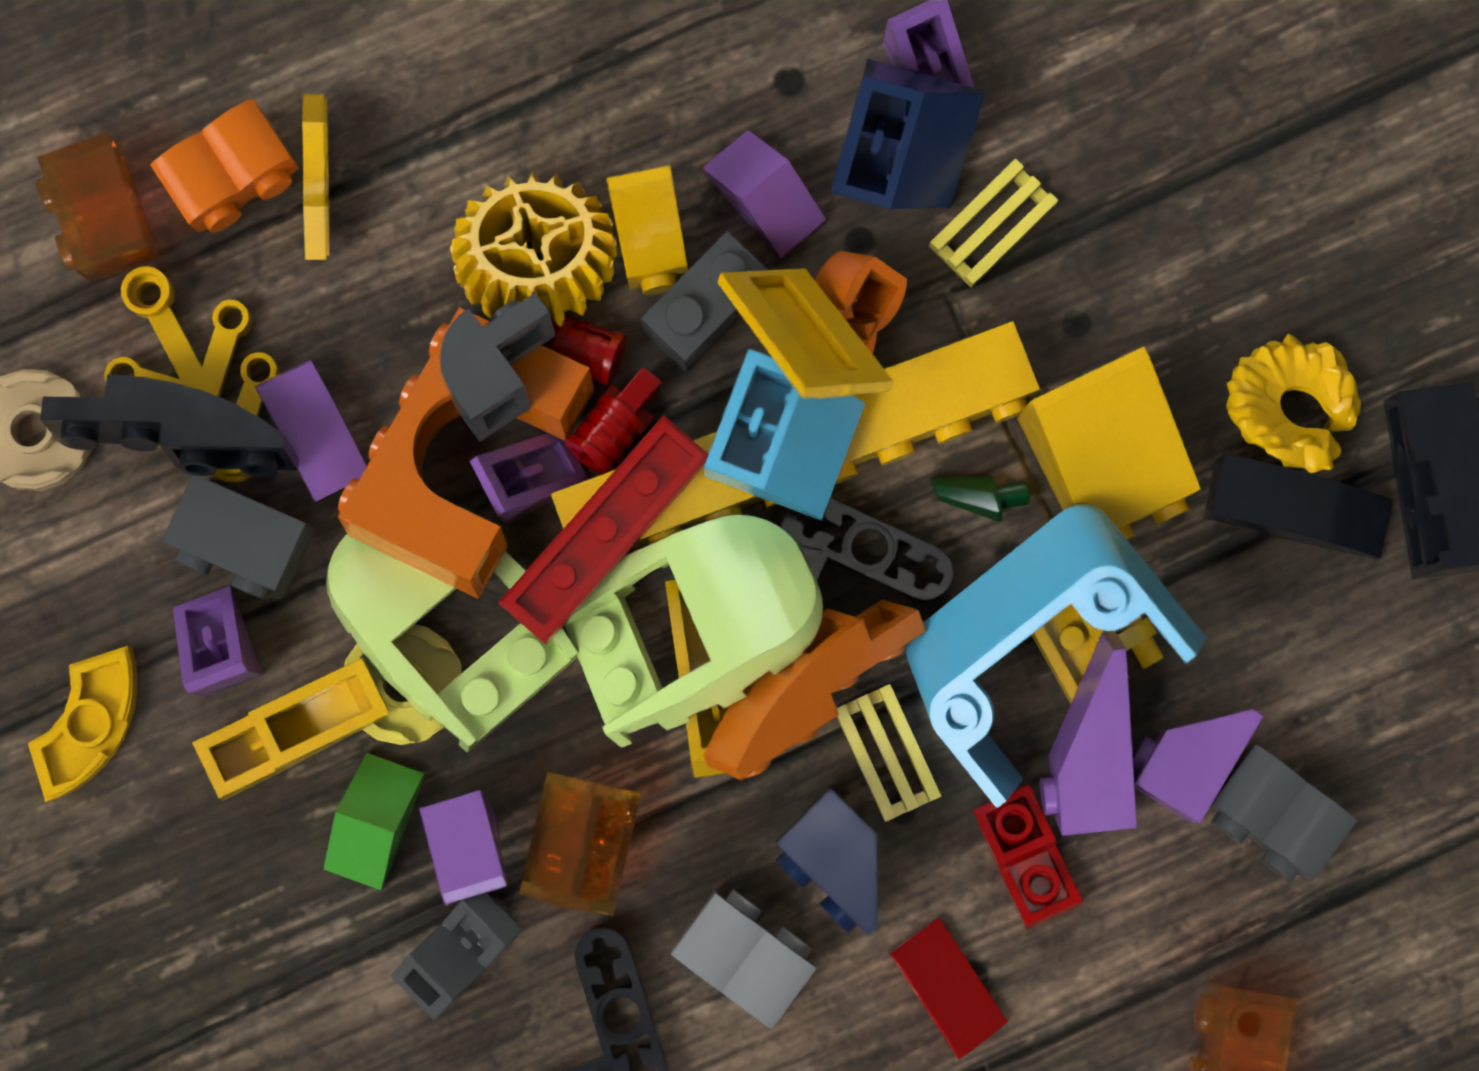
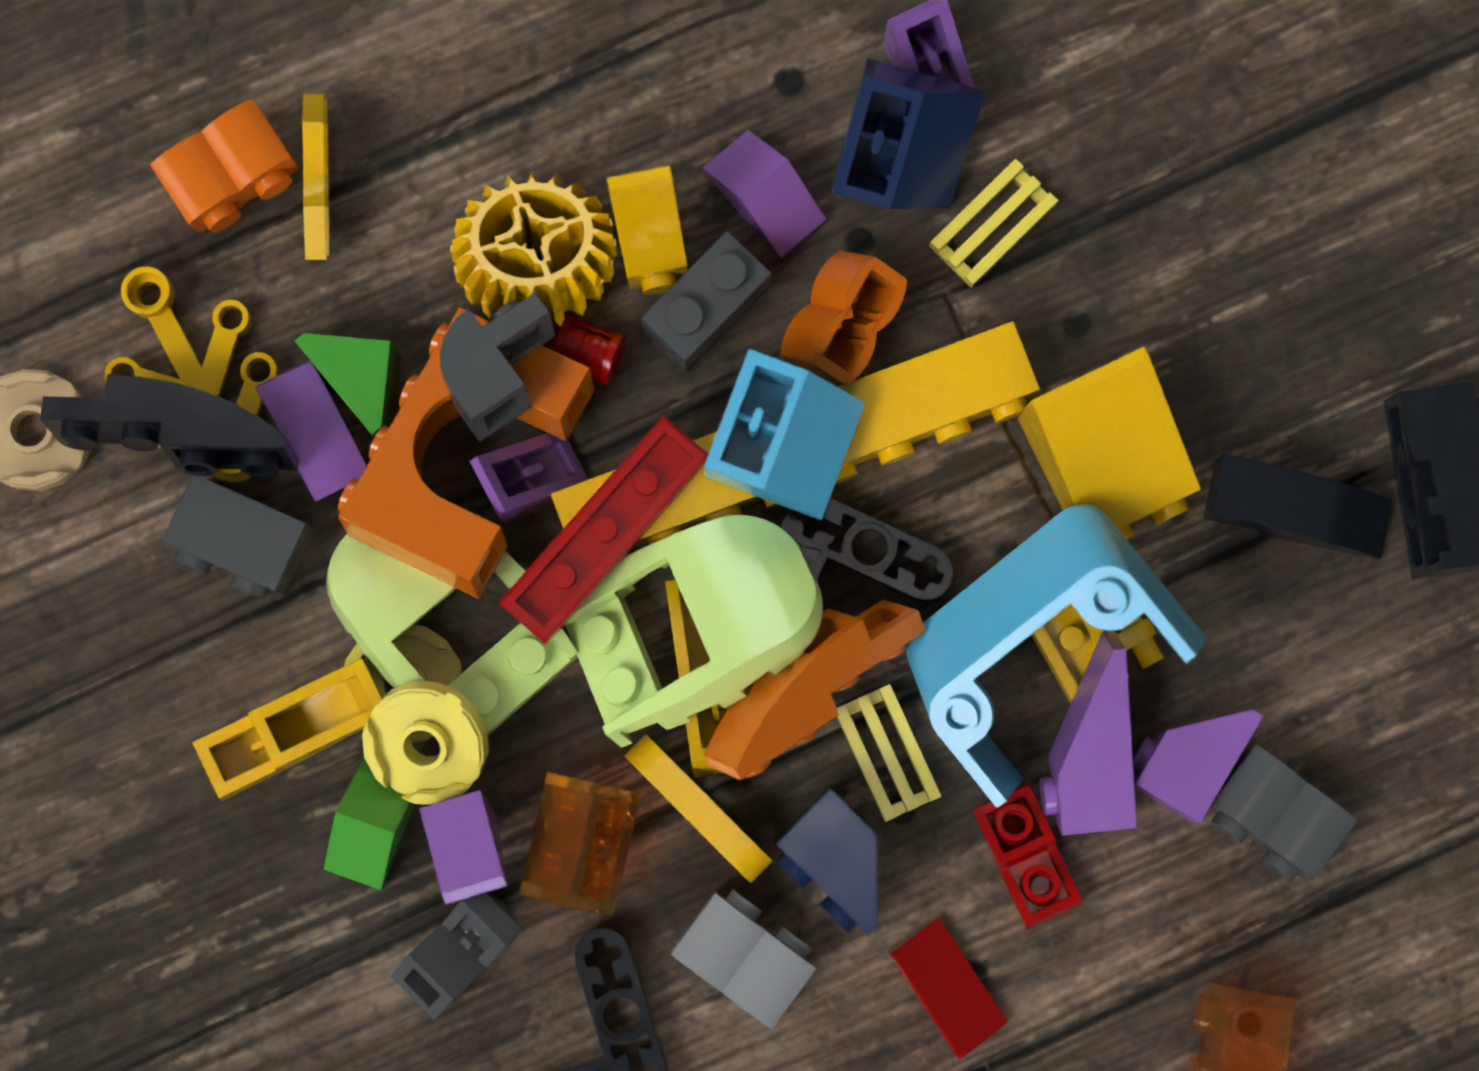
(91, 726): yellow tile -> none
(96, 208): clear orange brick -> none
(214, 644): medium lavender slope -> none
(359, 372): none -> bright green slope
(444, 715): none -> light yellow tile
(614, 423): red hinge -> none
(698, 808): none -> yellow beam
(804, 333): yellow piece -> none
(980, 494): dark green bar -> none
(1286, 367): yellow piece -> none

